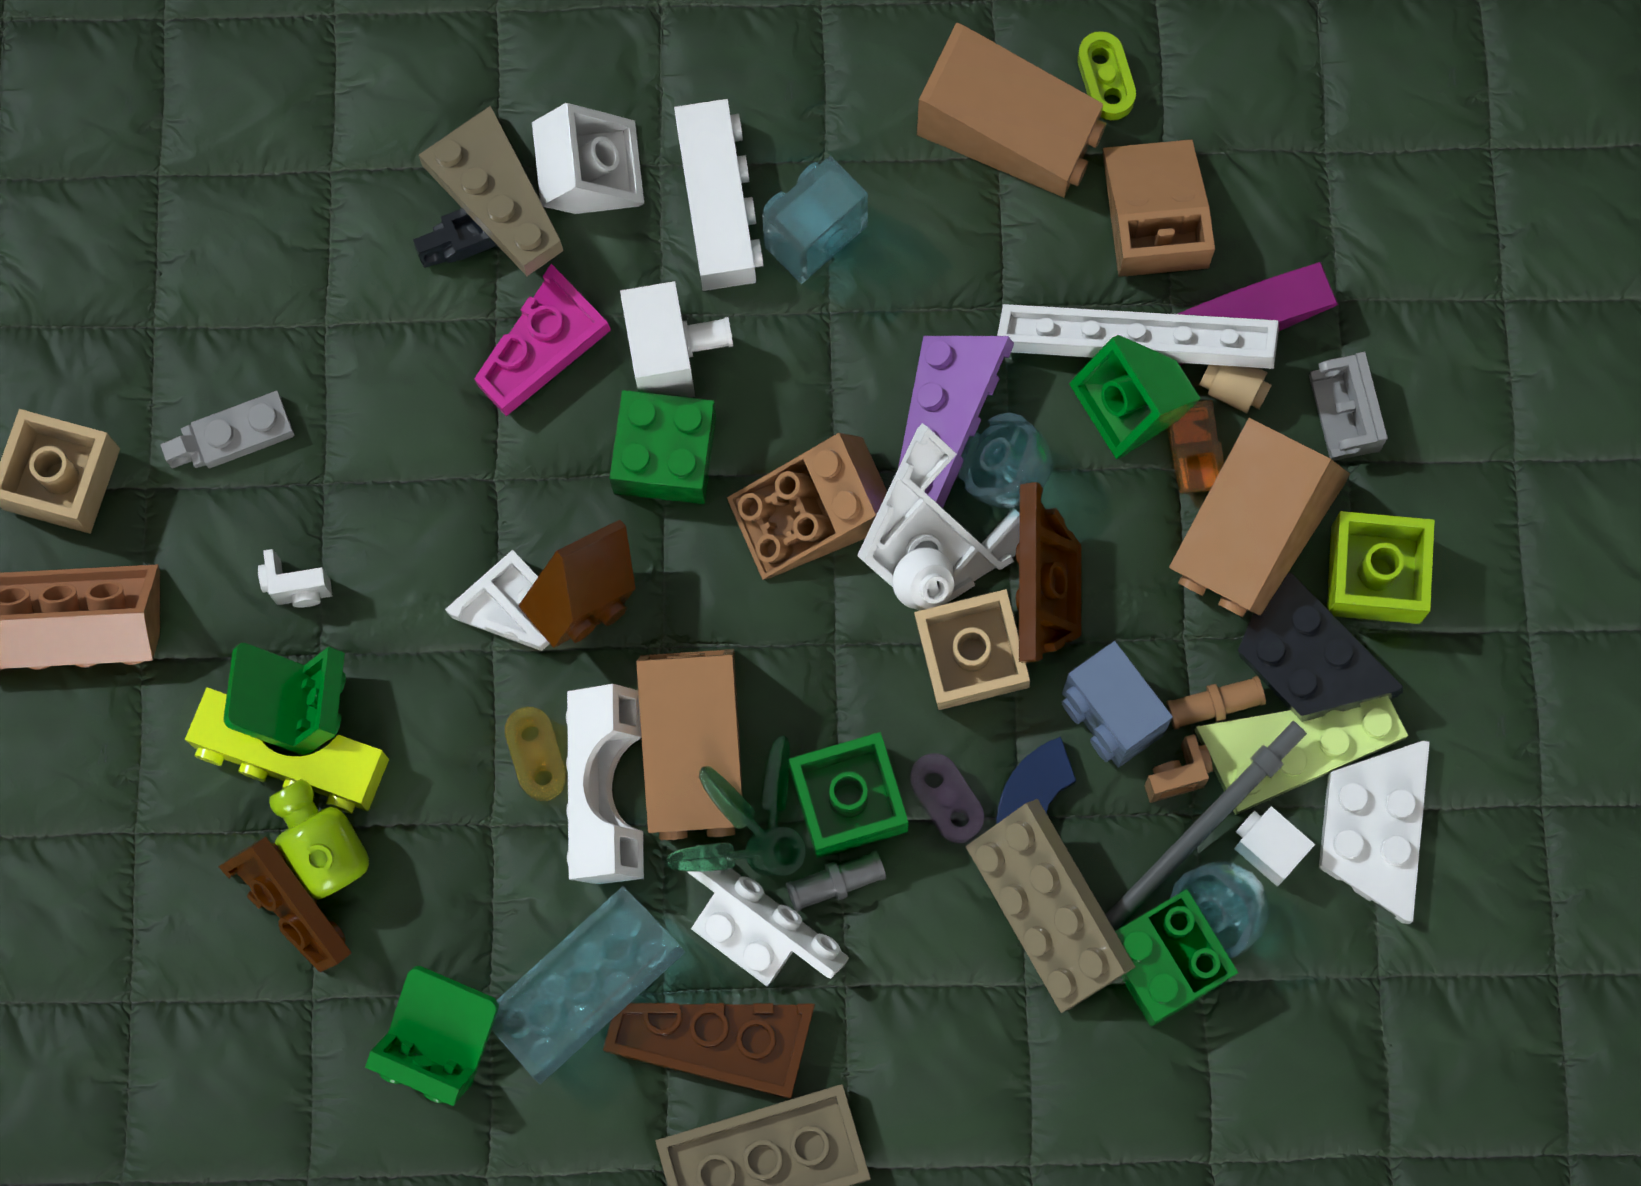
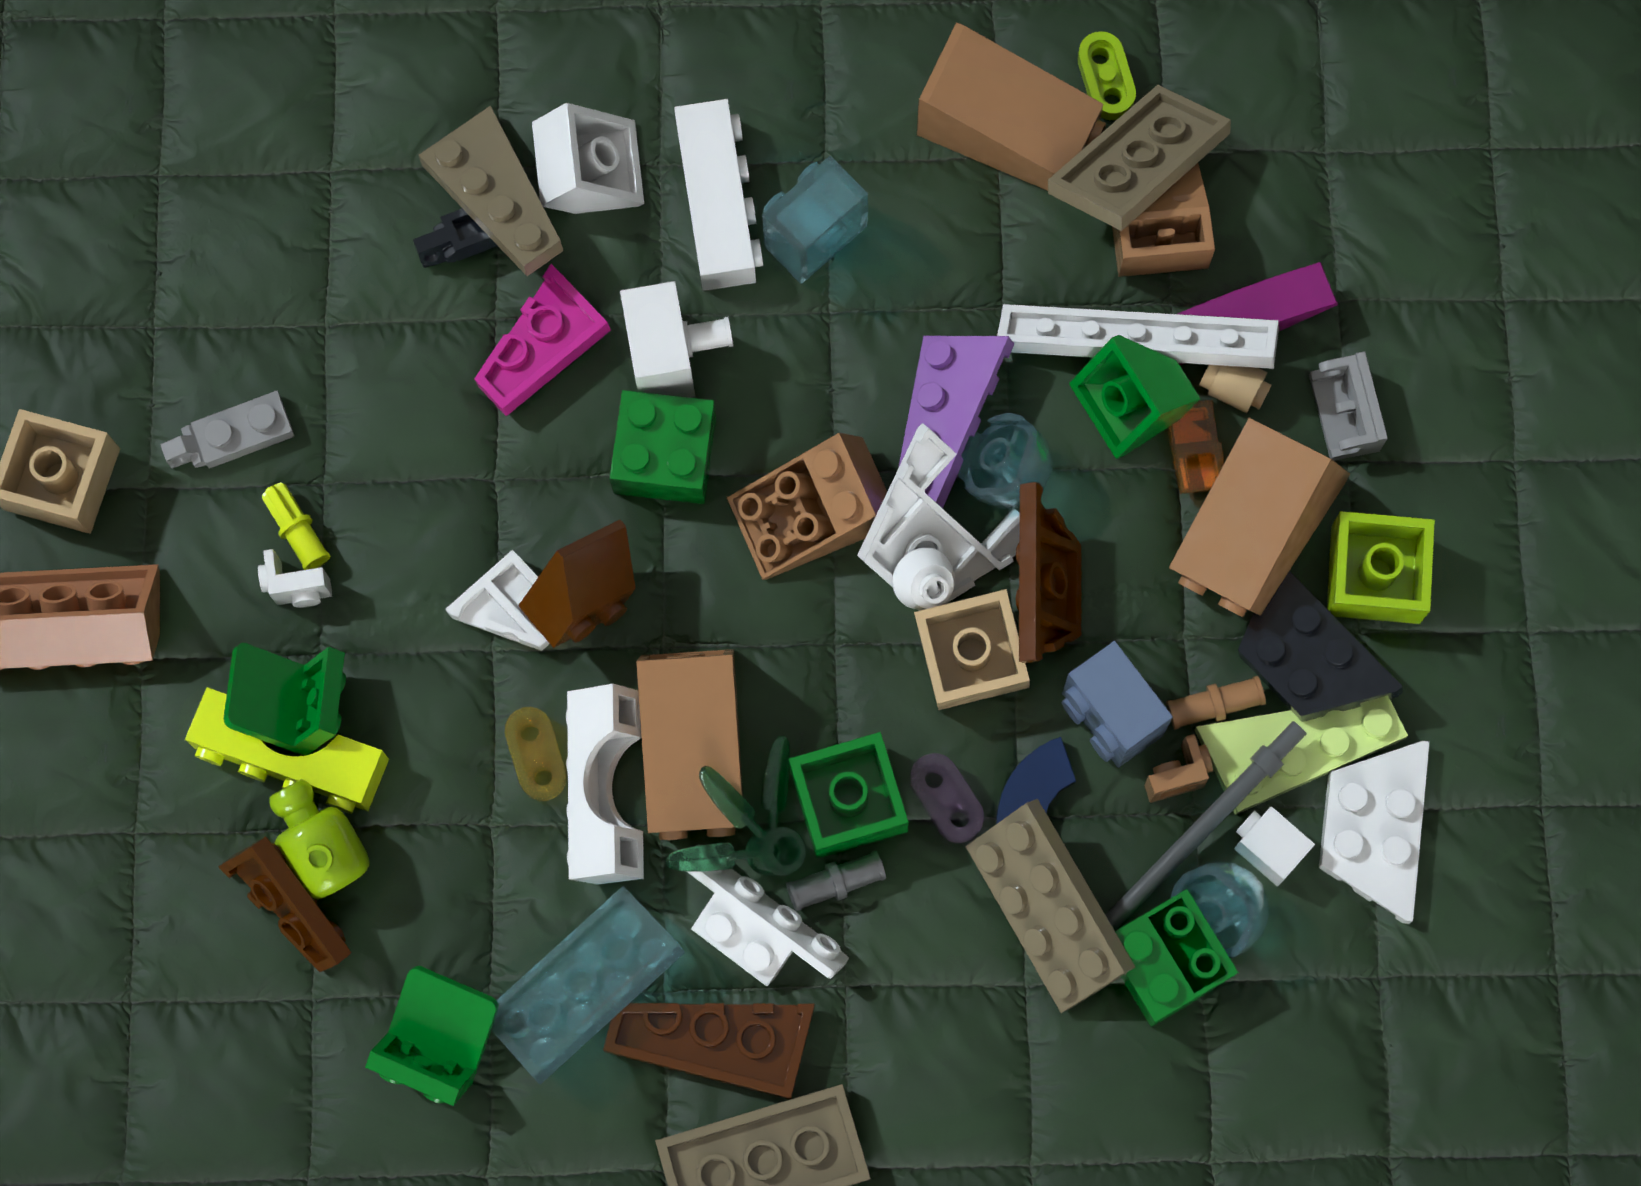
(295, 526): none -> neon yellow axle
(1139, 157): none -> dark tan plate

